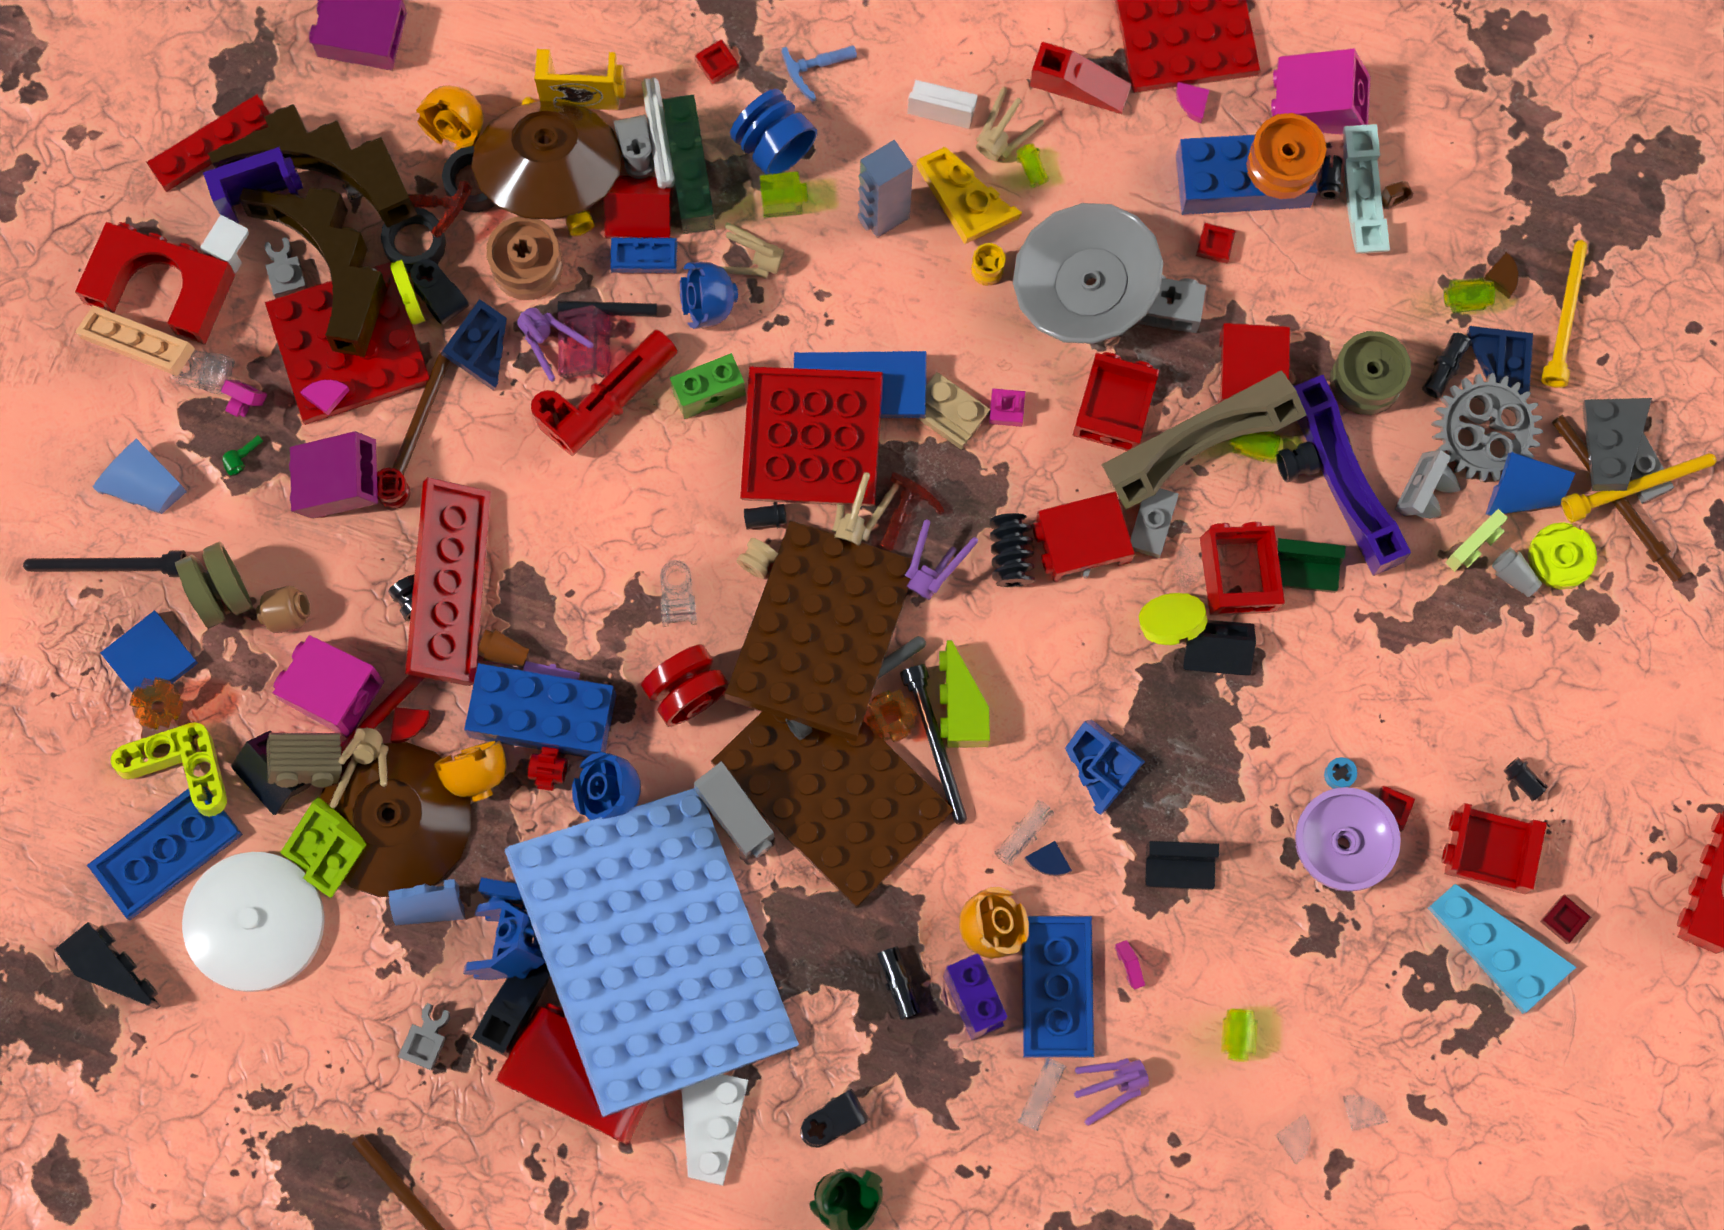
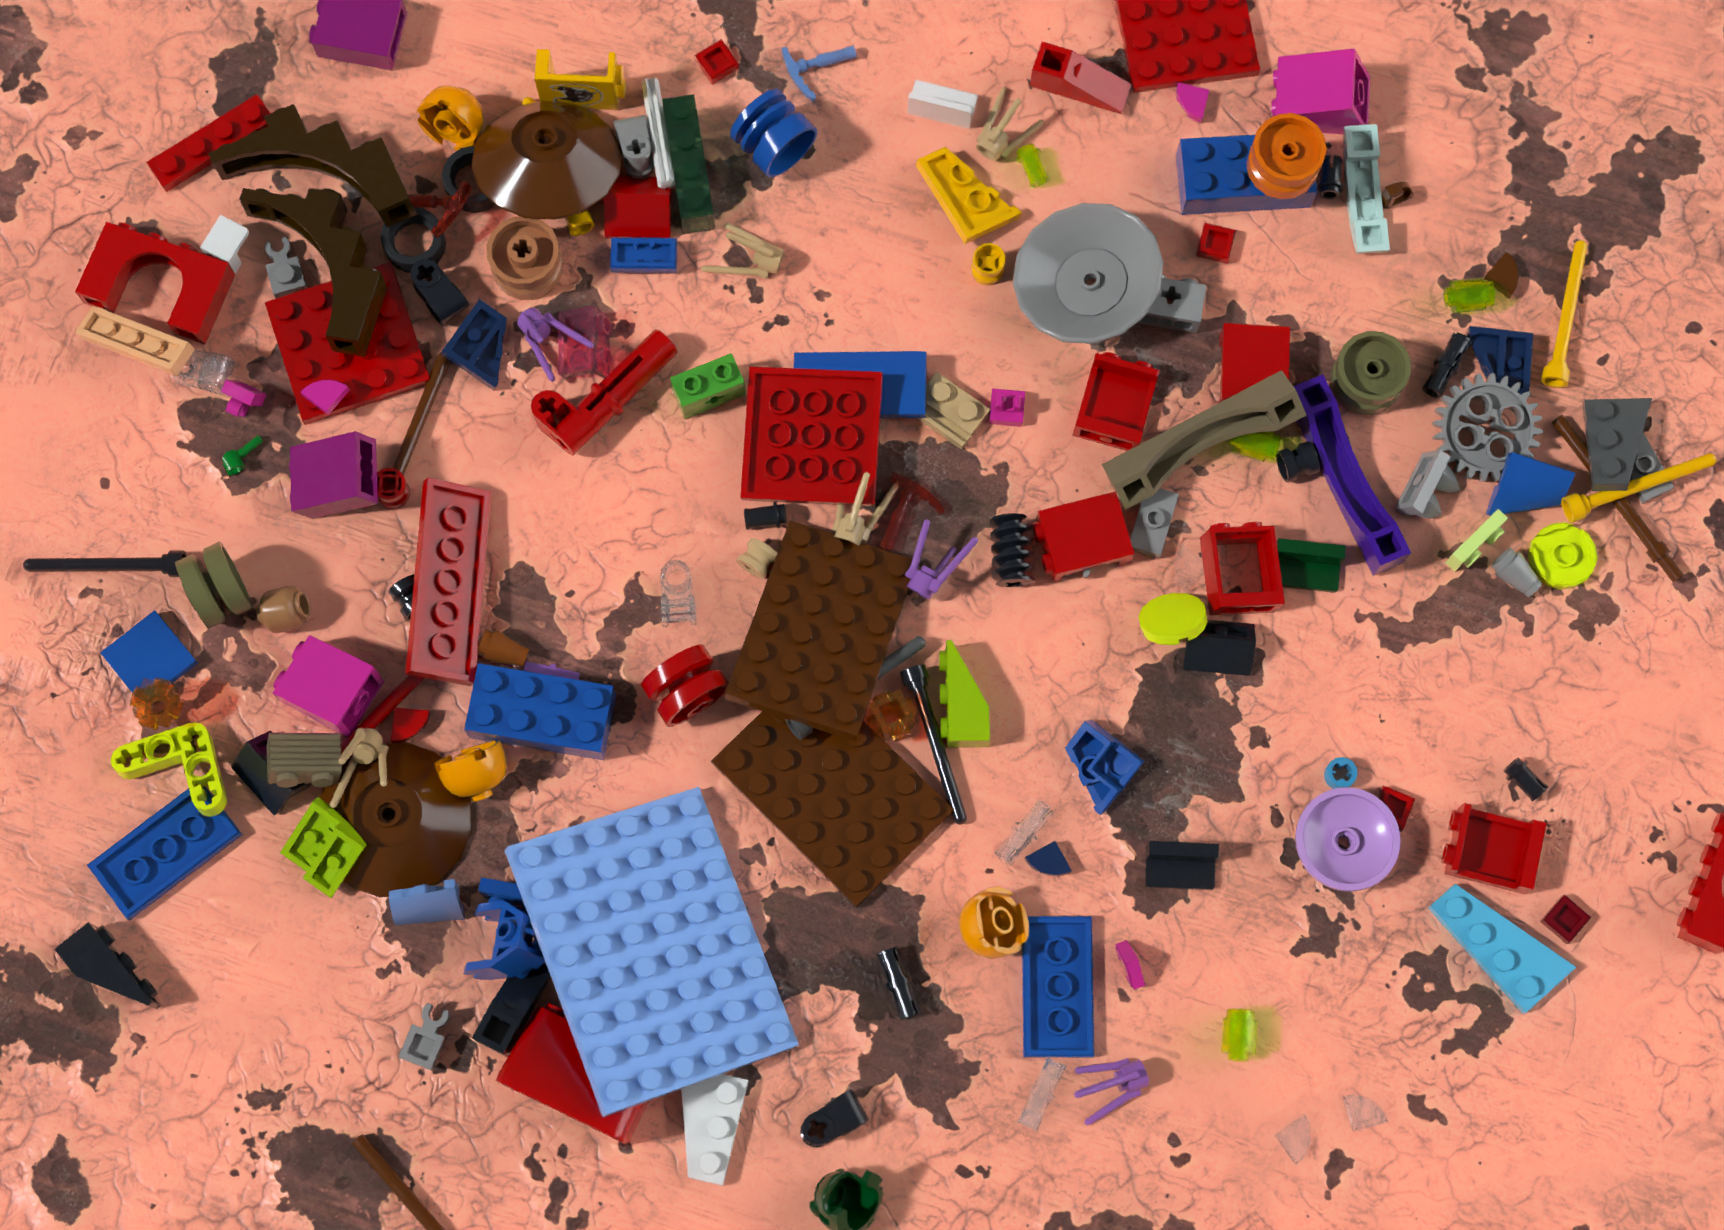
(140, 480): medium blue slope -> none
(253, 922): white dish -> none
(263, 171): dark purple panel -> none
(407, 292): neon yellow tile -> none
(547, 768): red gear -> none
(606, 786): blue cylinder -> none
(613, 308): black bar -> none
(707, 294): blue cylinder -> none
(734, 811): light grey slope -> none
(782, 194): clear neon green brick -> none
(885, 189): sand blue brick -> none
(975, 996): dark purple panel -> none

